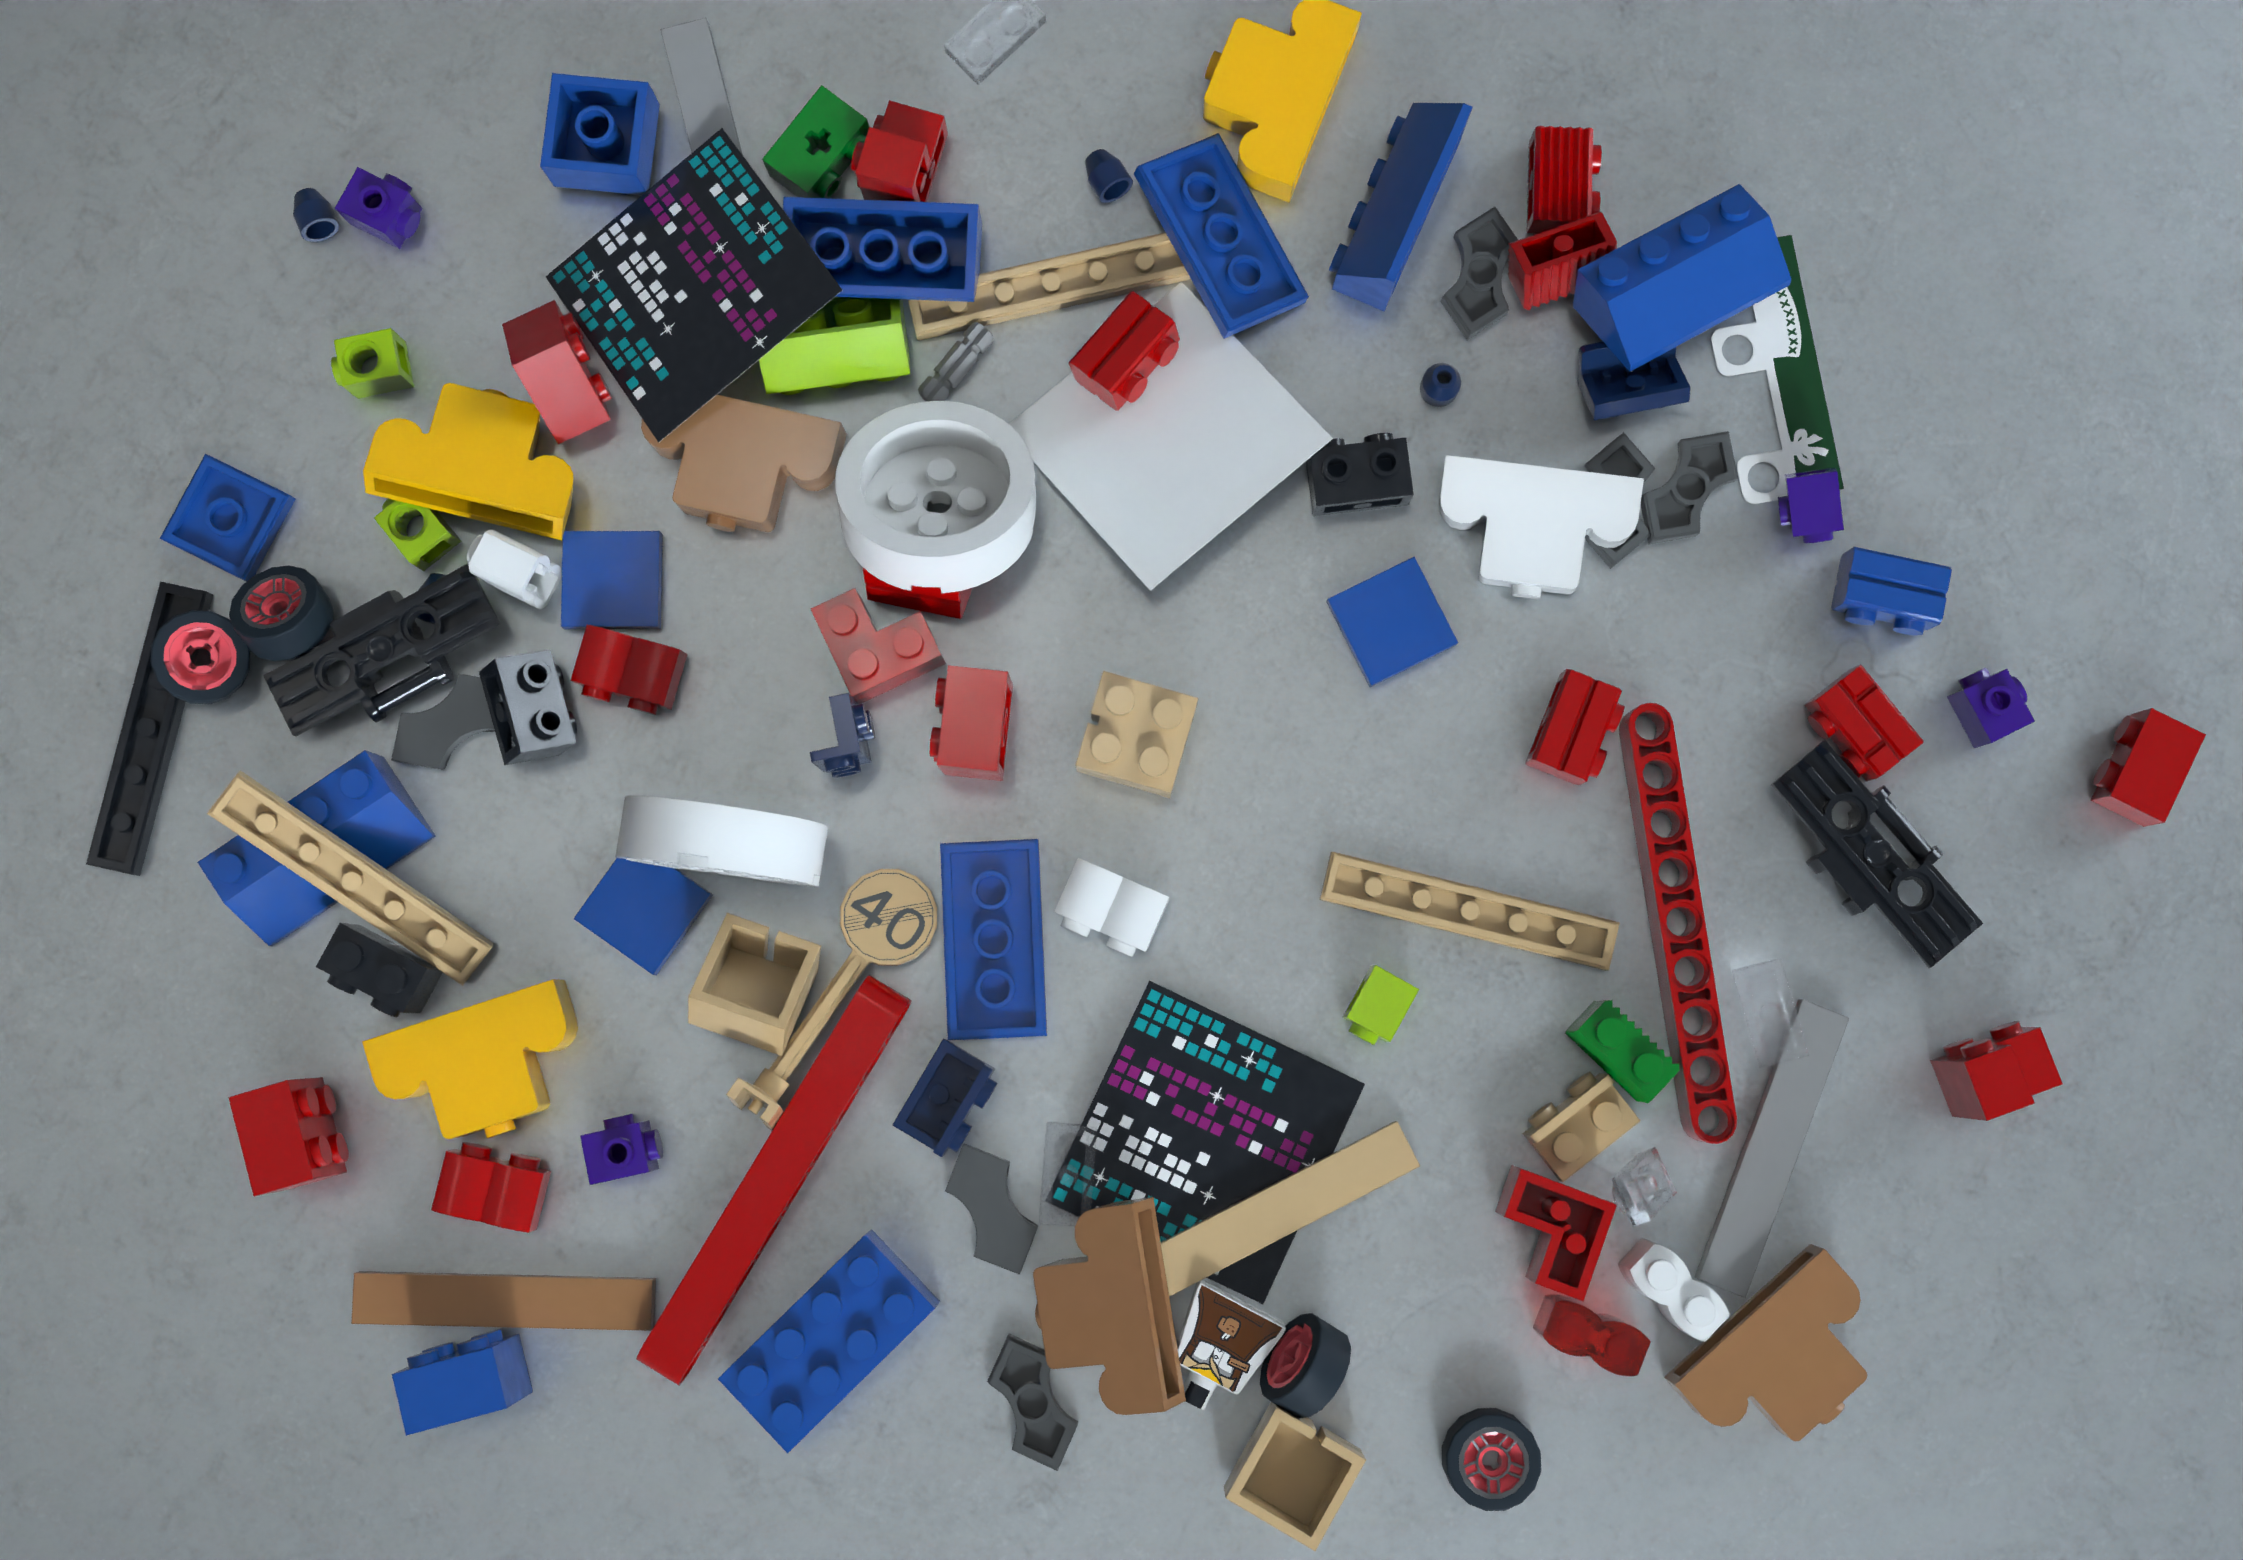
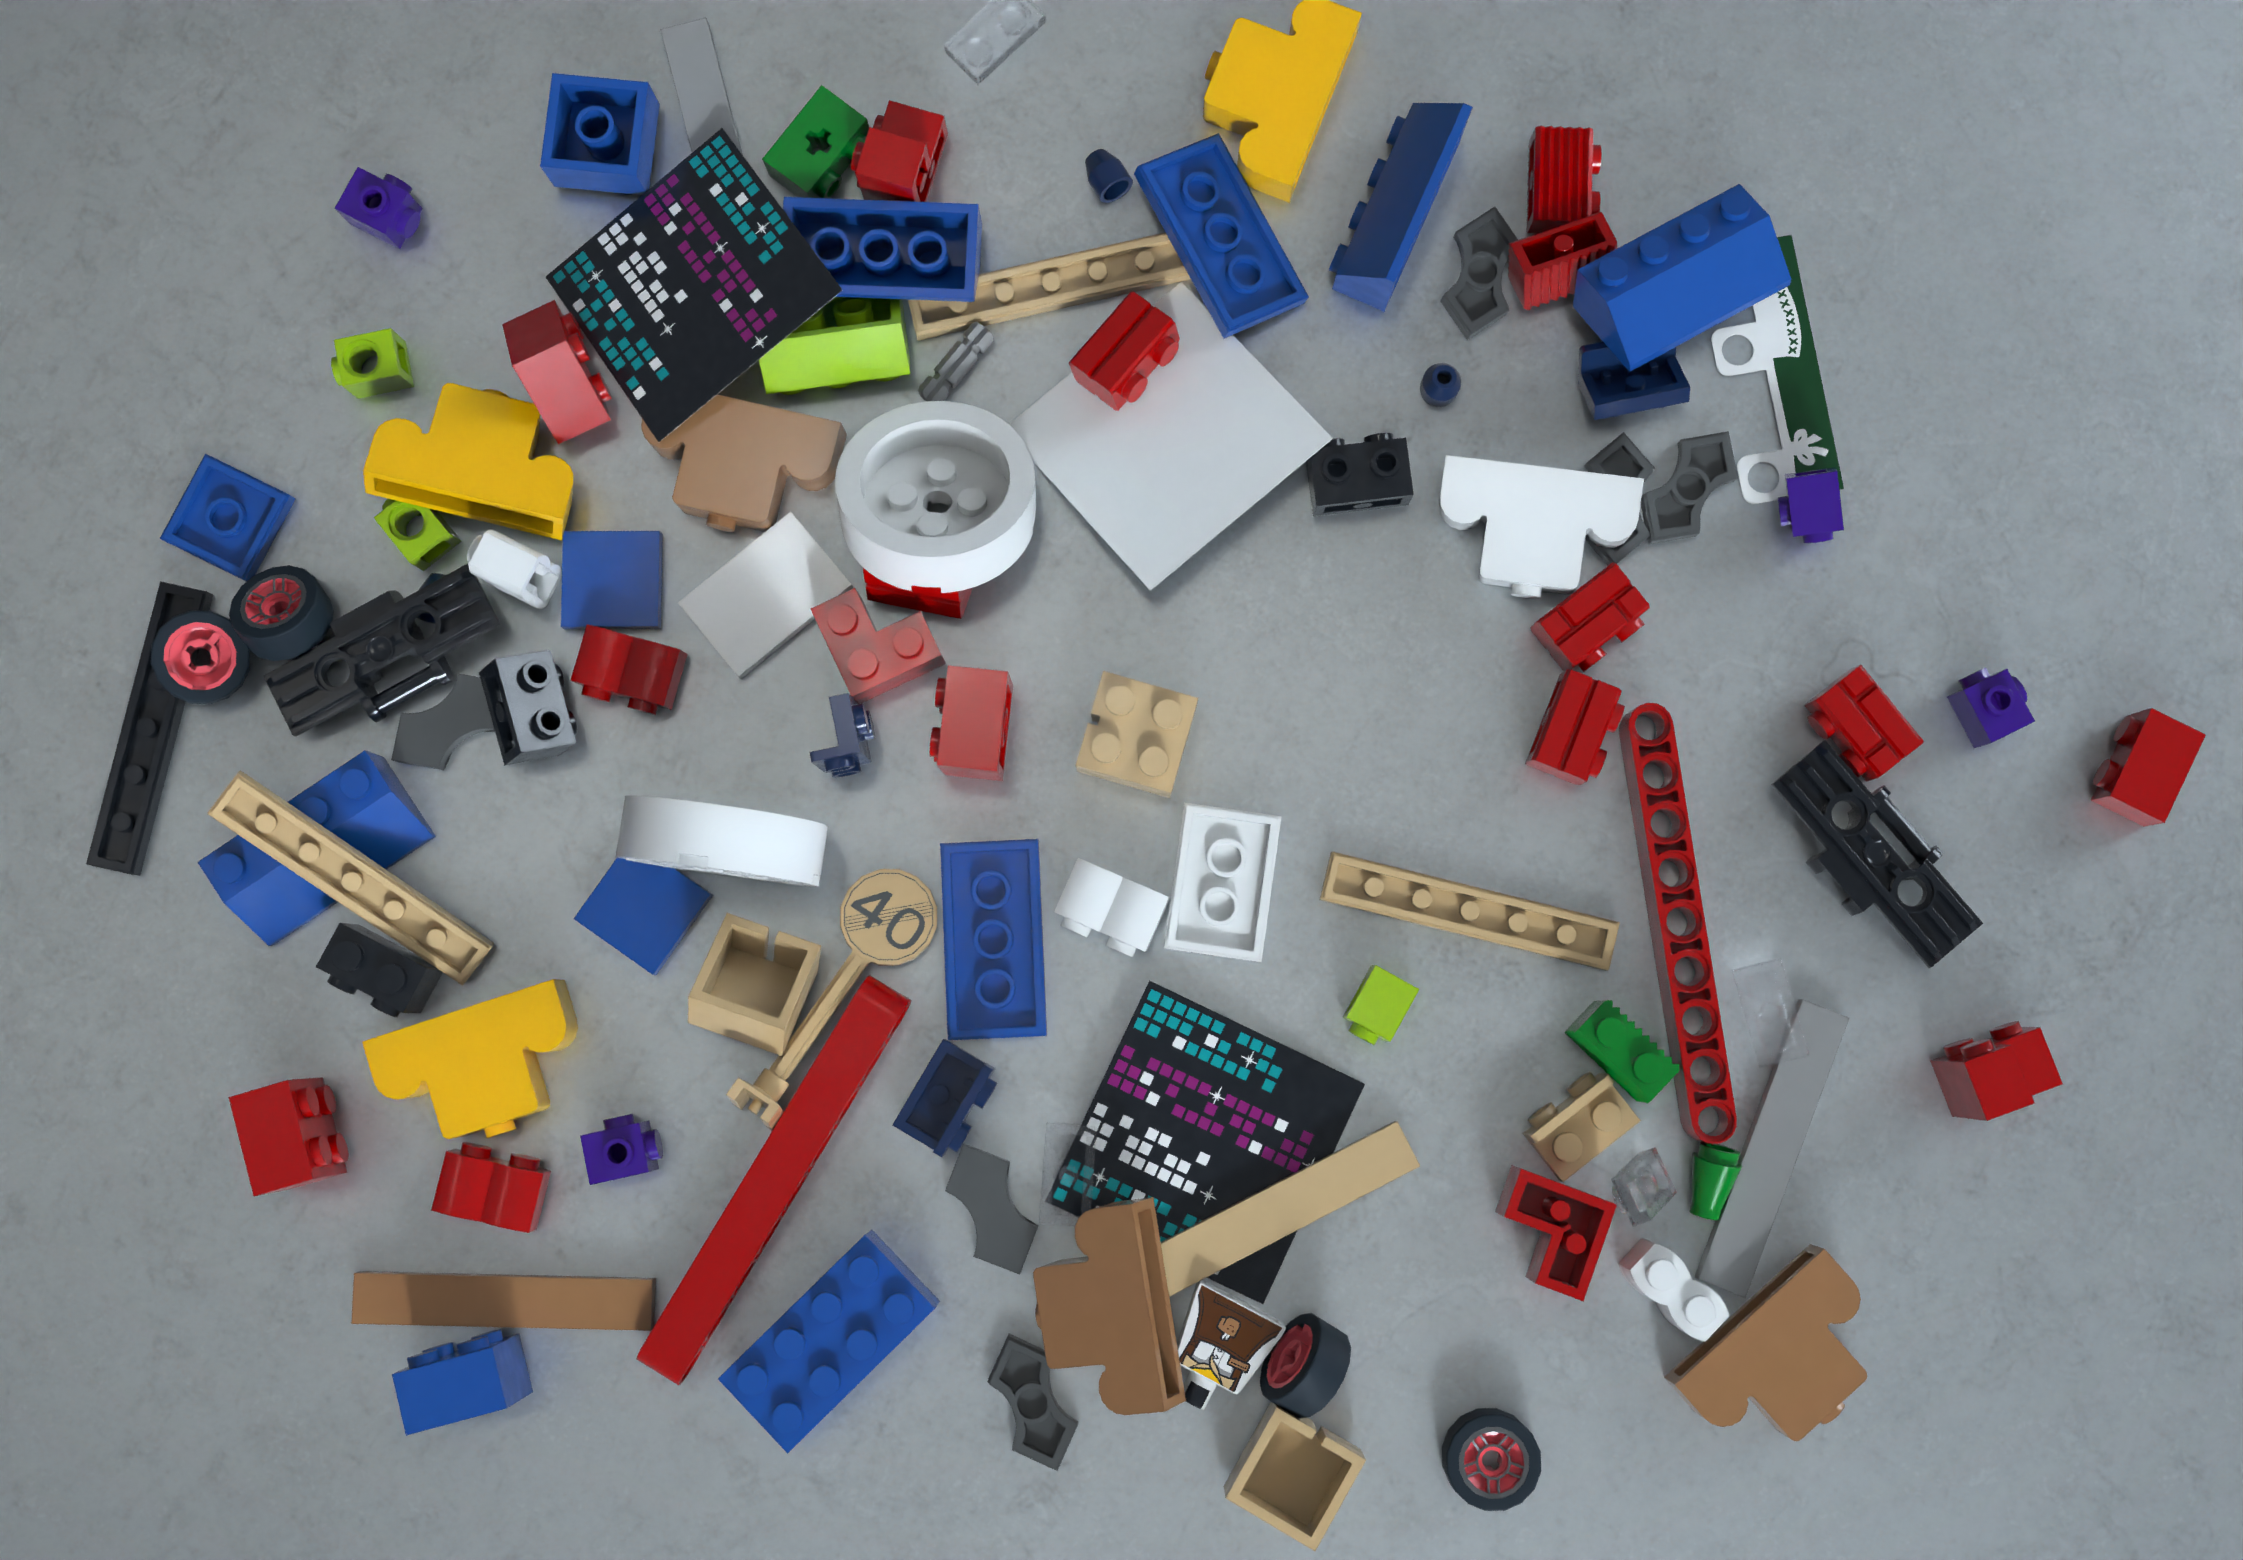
(314, 216): dark blue hose -> none
(764, 595): none -> white tile
(1222, 882): none -> white tile
(1392, 622): blue tile -> none
(1590, 618): none -> red brick
(1600, 1337): clear red brick -> none
(1713, 1176): none -> green cone
(1891, 590): blue brick -> none

